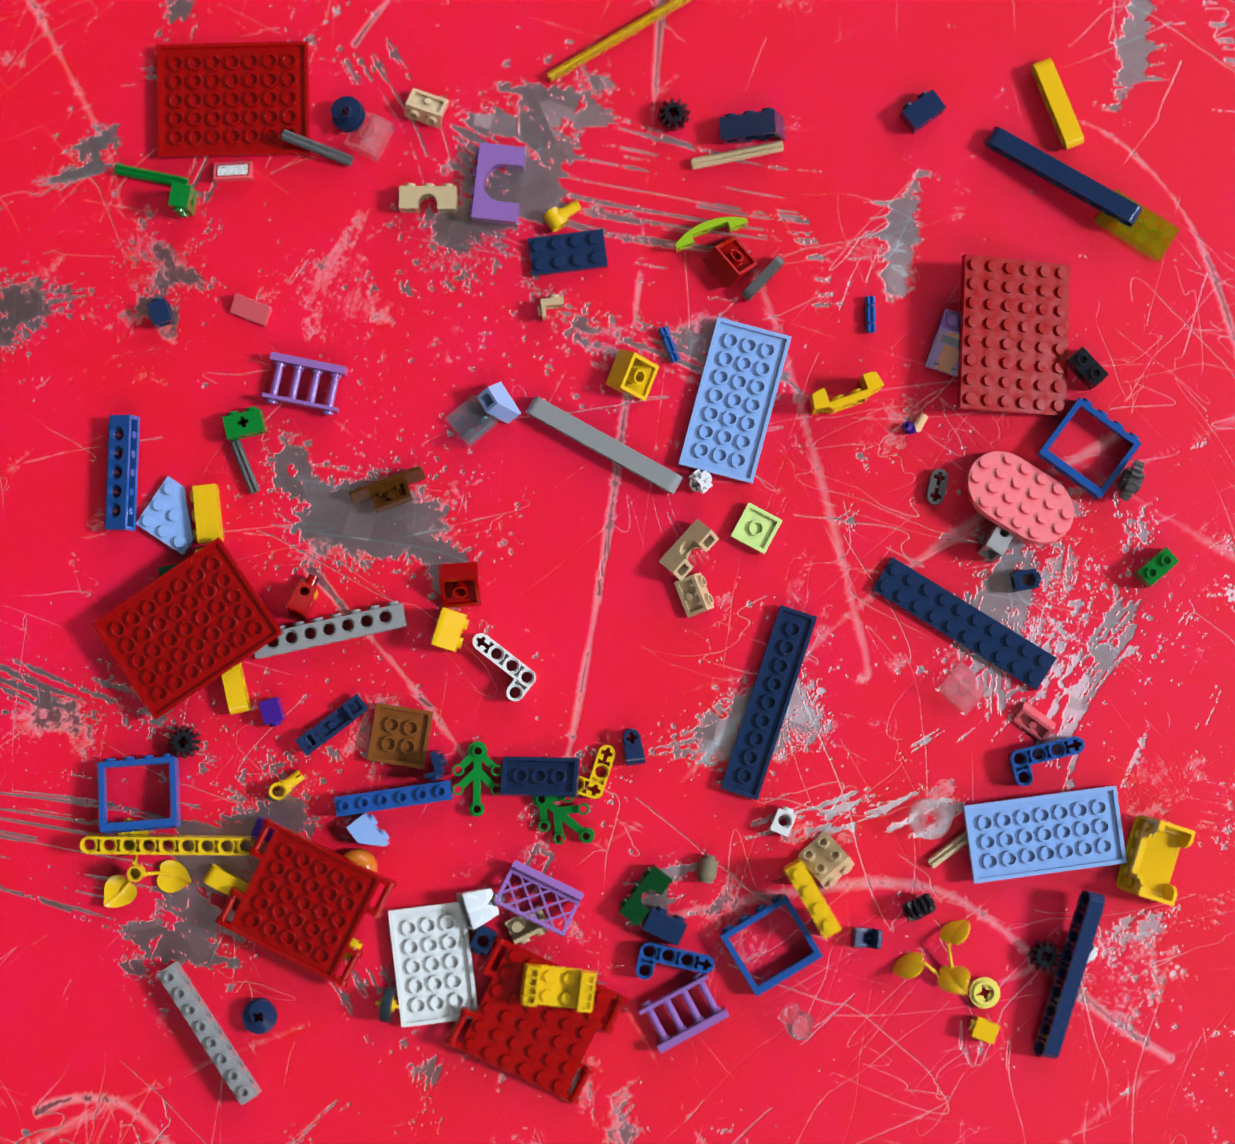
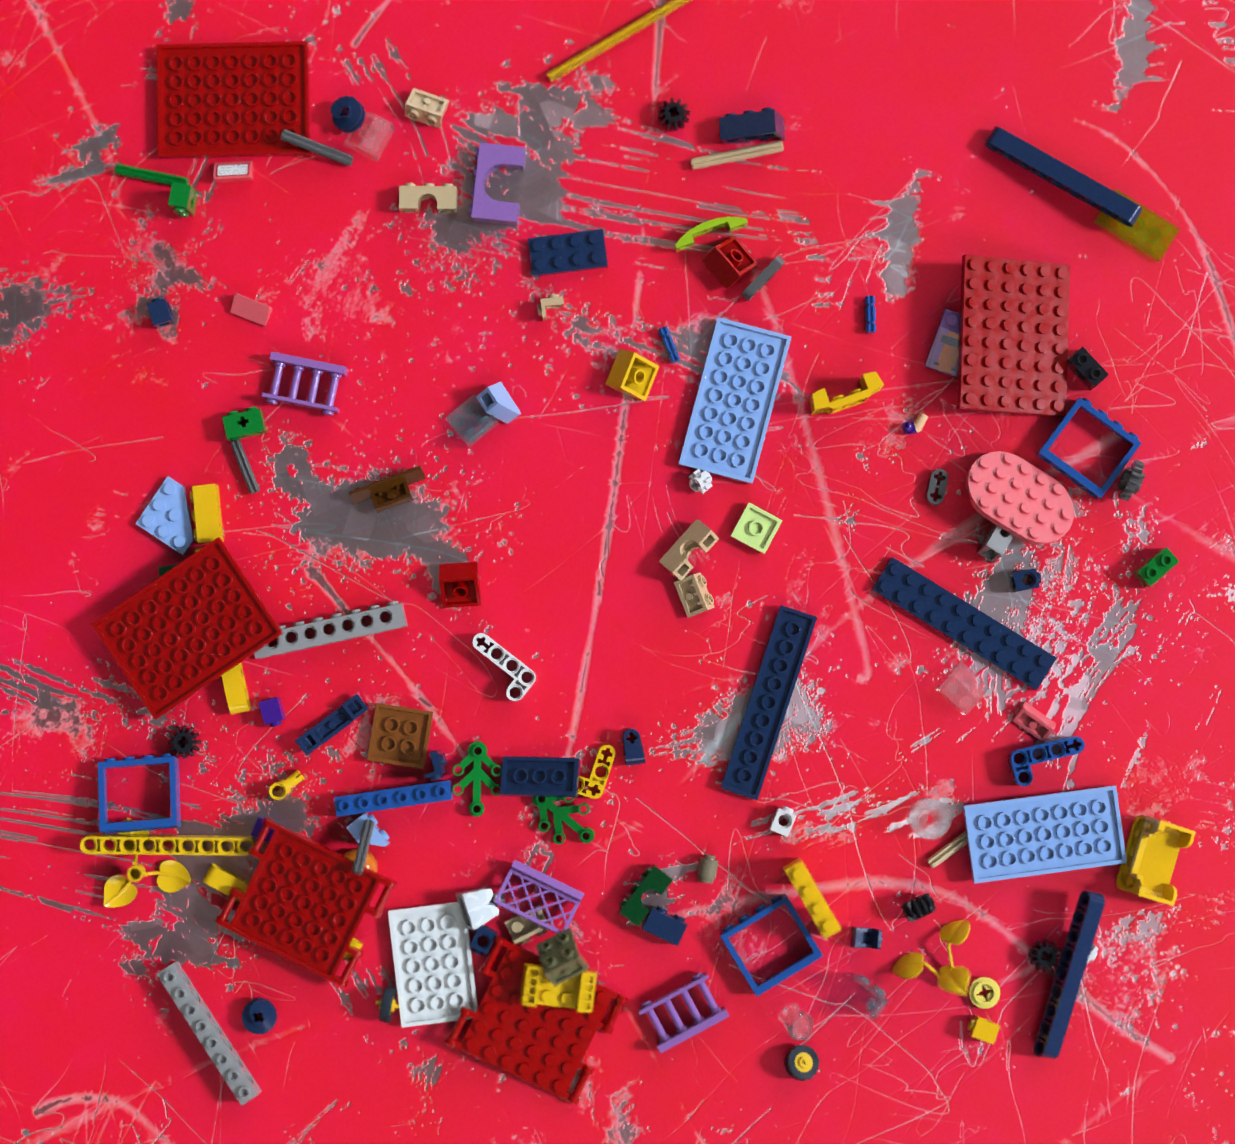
(128, 464): blue brick -> none
(300, 605): red torso -> none
(363, 846): none -> dark grey axle
(450, 629): yellow slope -> none
(557, 218): yellow pin -> none
(561, 957): none -> olive bracket
(604, 445): light grey beam -> none
(674, 961): blue beam -> none
(801, 1062): none -> black wheel
(826, 860): tan bracket -> none
(876, 1004): none -> clear light blue bracket
(922, 111): dark blue brick -> none
(1057, 103): yellow beam -> none

